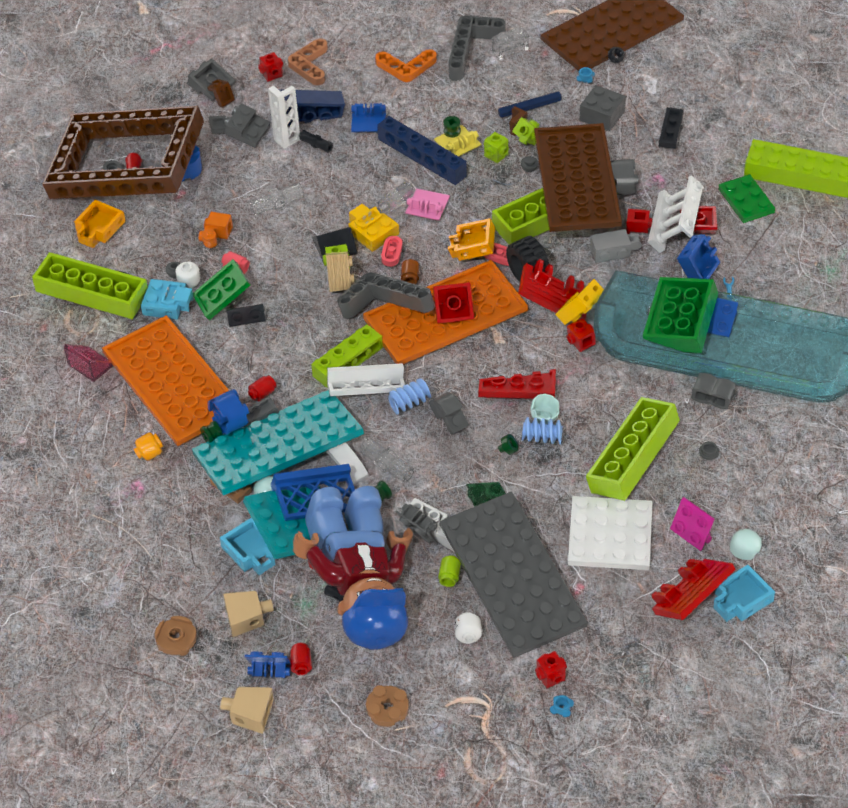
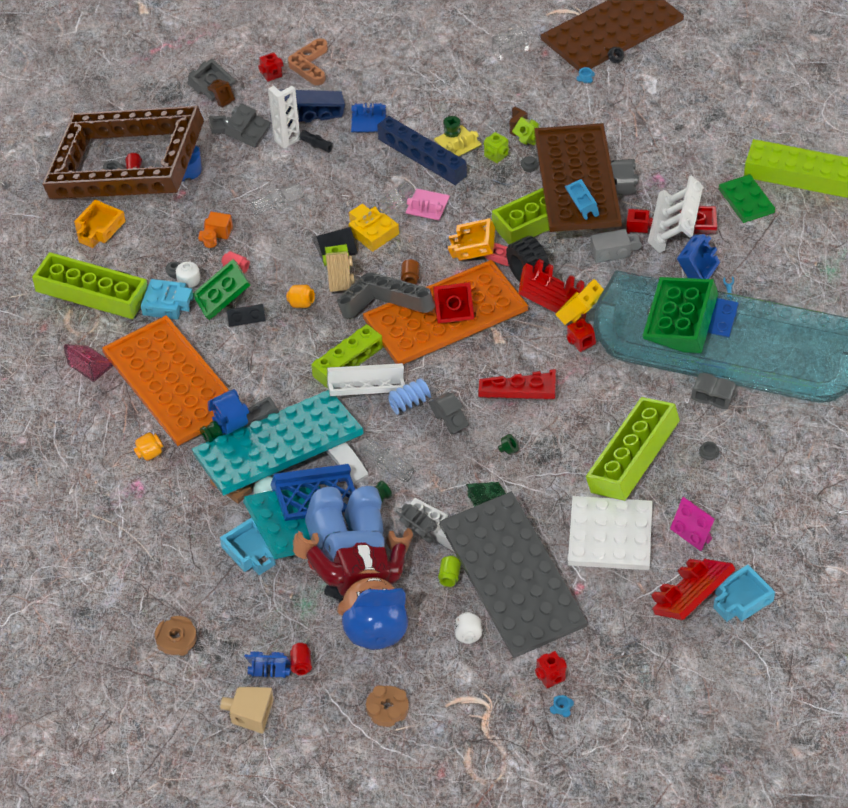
(245, 611): tan torso -> none
(261, 388): red brick -> none
(300, 296): none -> light orange head
(391, 251): coral plate -> none
(404, 71): orange beam -> none
(468, 28): dark grey beam -> none
(531, 103): dark blue axle -> none
(542, 430): light blue piece -> none
(545, 407): light aqua hair -> none
(582, 198): none -> dark azure hinge
(602, 107): dark grey brick -> none
(671, 128): black plate -> none
(745, 544): light aqua hair -> none

